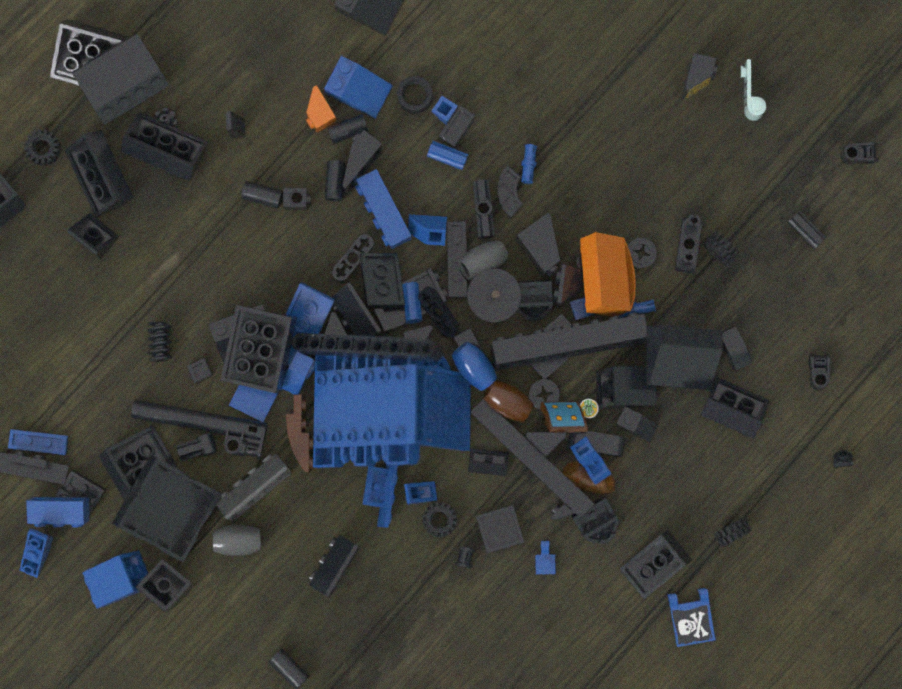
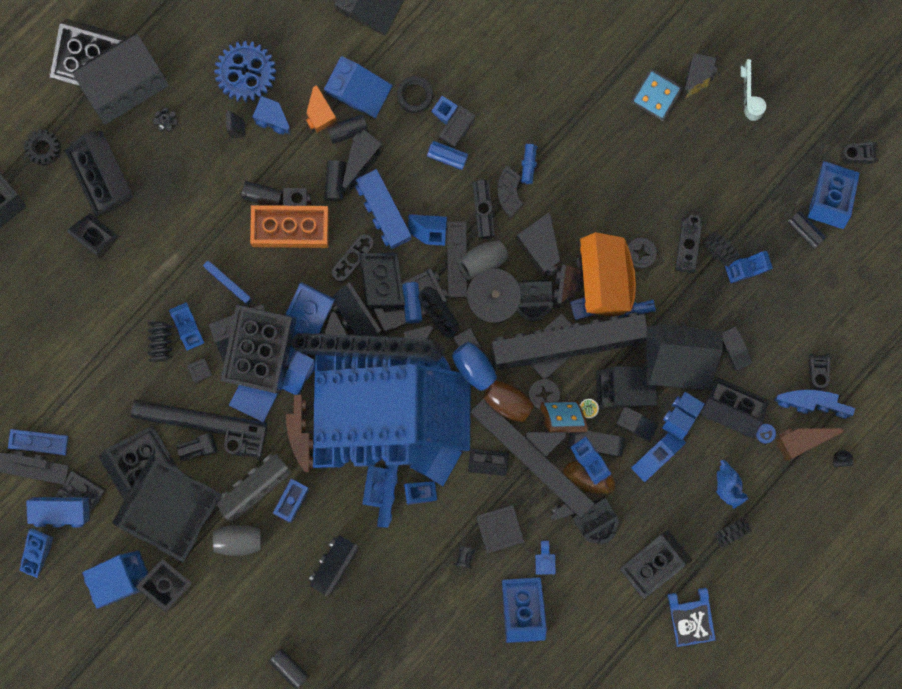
(164, 146): black slope -> none
(186, 326): none -> blue slope
(227, 283): none -> blue tile
(250, 55): none -> blue gear
(270, 114): none -> blue slope
(290, 226): none -> orange brick
(291, 501): none -> blue brick
(436, 463): none -> blue slope
(451, 519): black tyre -> none
(523, 610): none -> blue slope
(657, 94): none -> dark azure slope
(657, 456): none -> blue slope
(683, 416): none -> blue piece
(730, 485): none -> blue hair
(749, 267): none -> blue slope
(766, 434): none -> blue tile
(801, 440): none -> reddish brown slope
(807, 400): none -> blue slope
(834, 195): none -> blue slope

